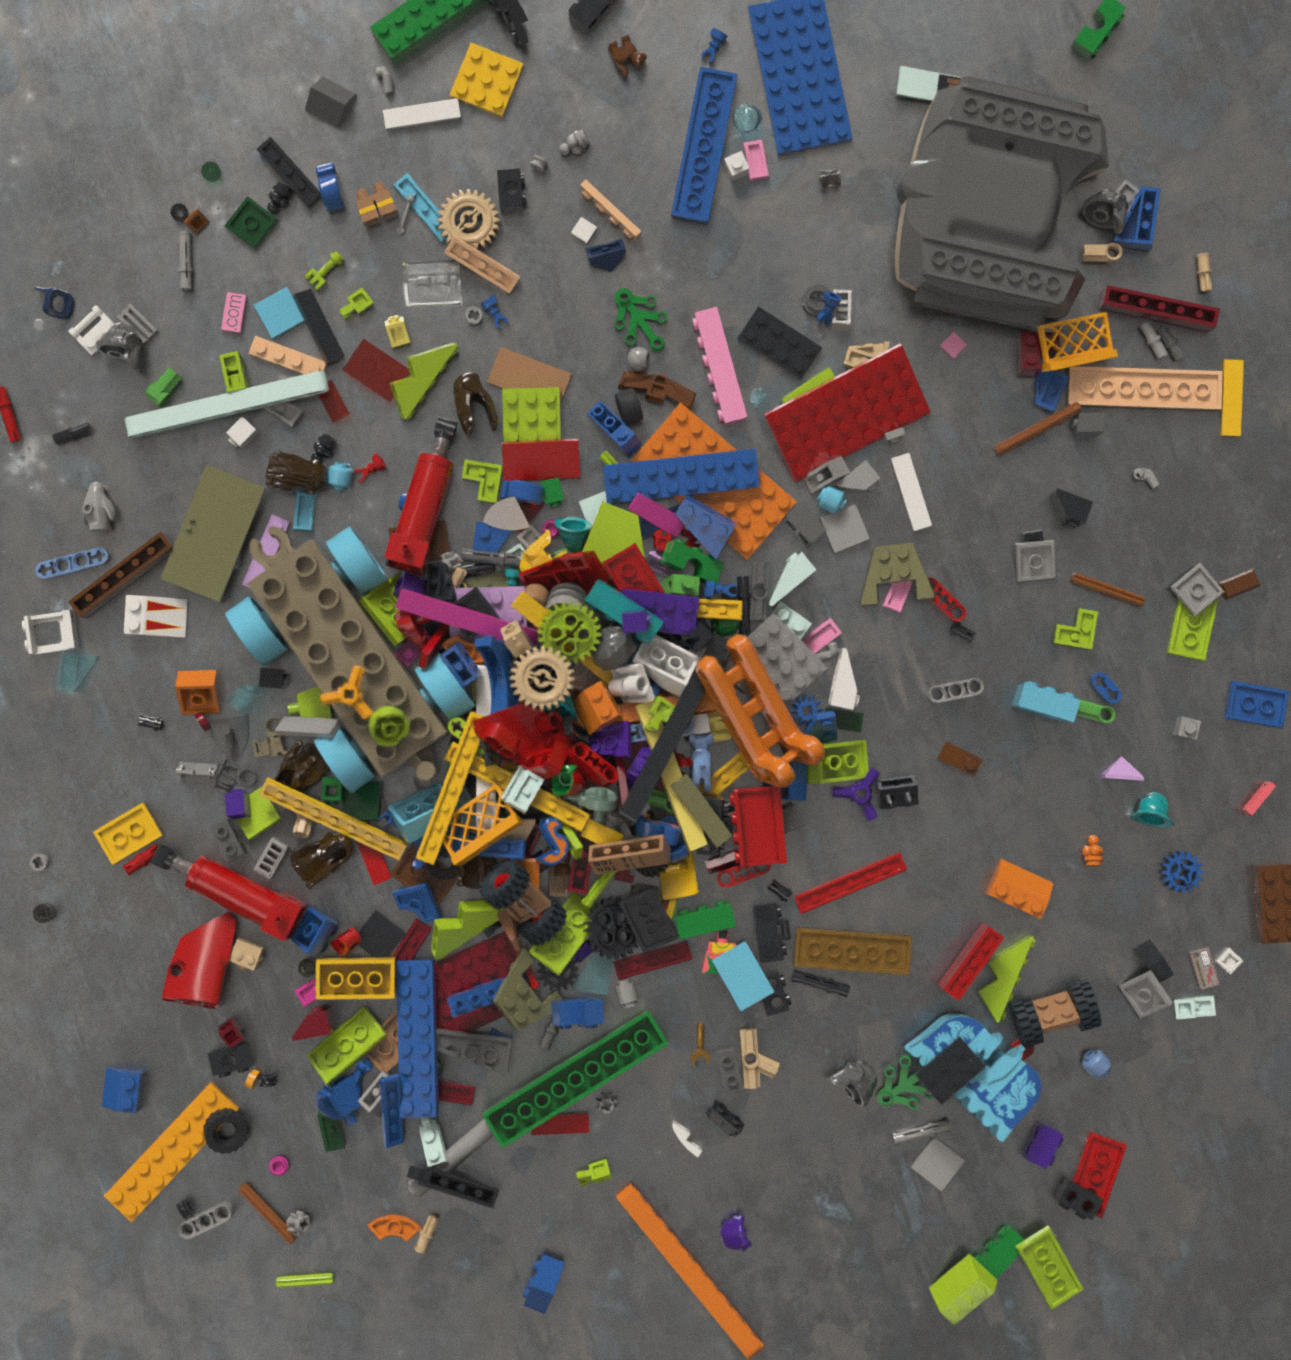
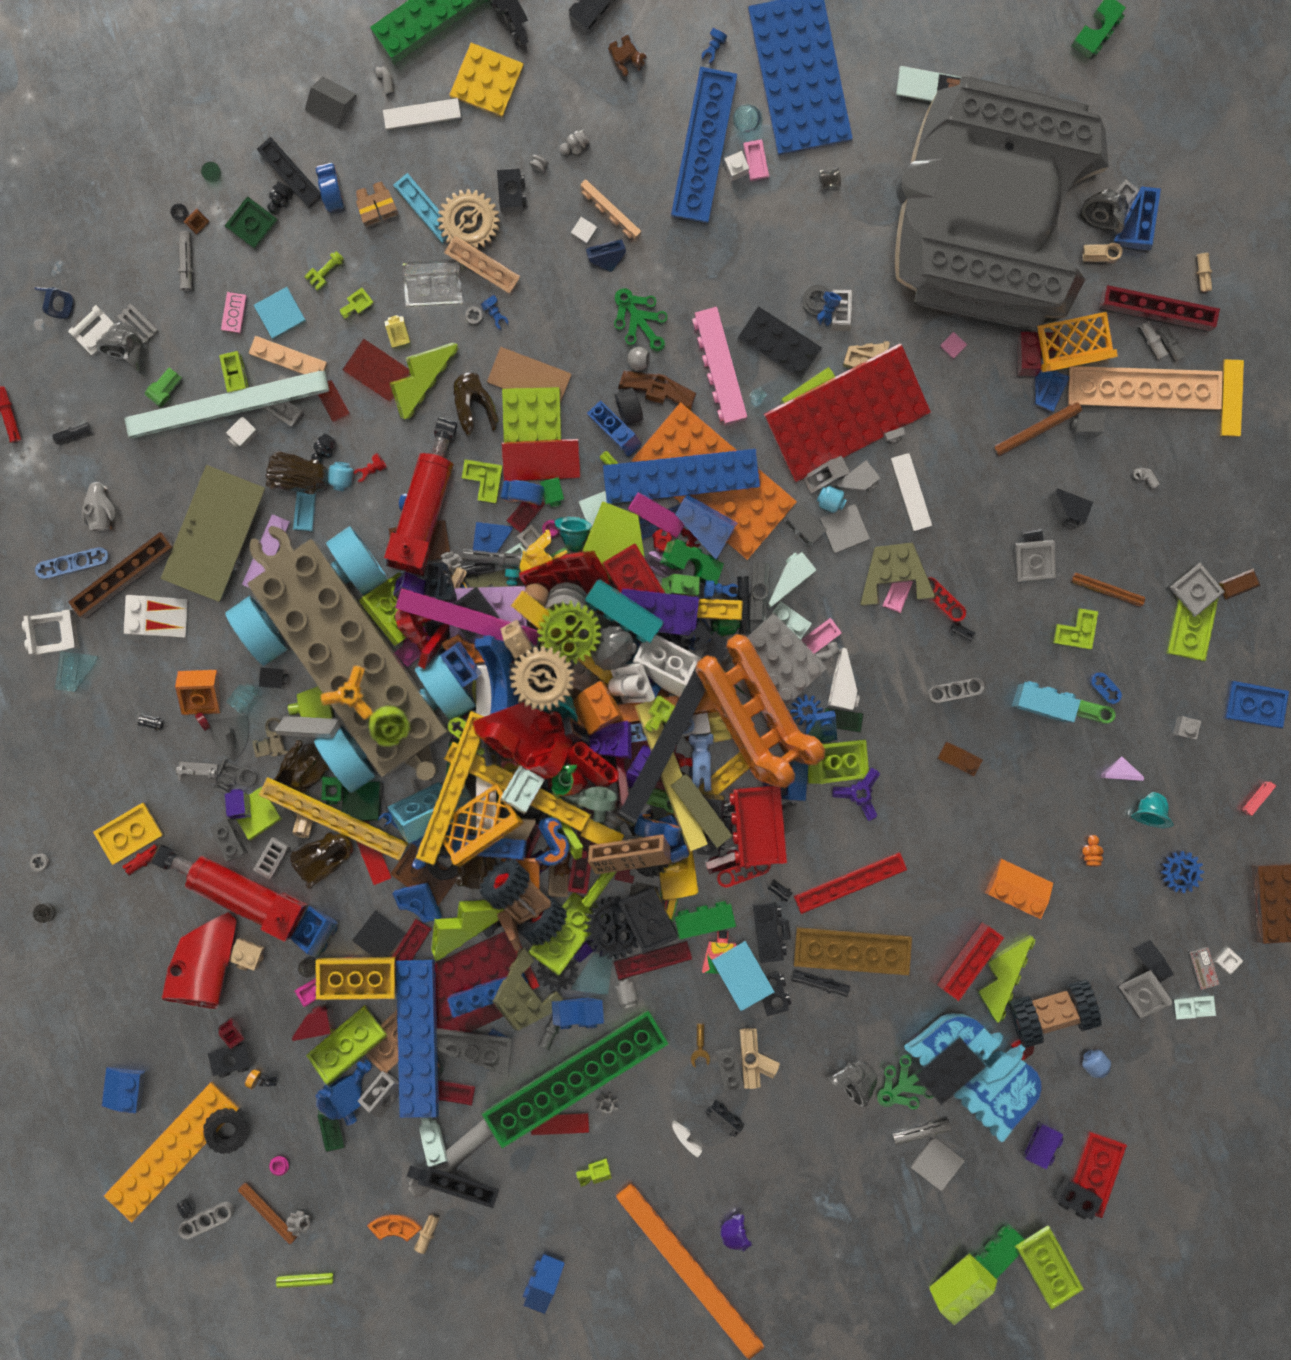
(318, 326): black tile -> none
(346, 942): red piece -> none
(390, 1103): blue tile -> none
(410, 199): light grey hinge -> none
(506, 515): white sticker -> none
(635, 621): dark purple brick -> none
(897, 789): black brick -> none

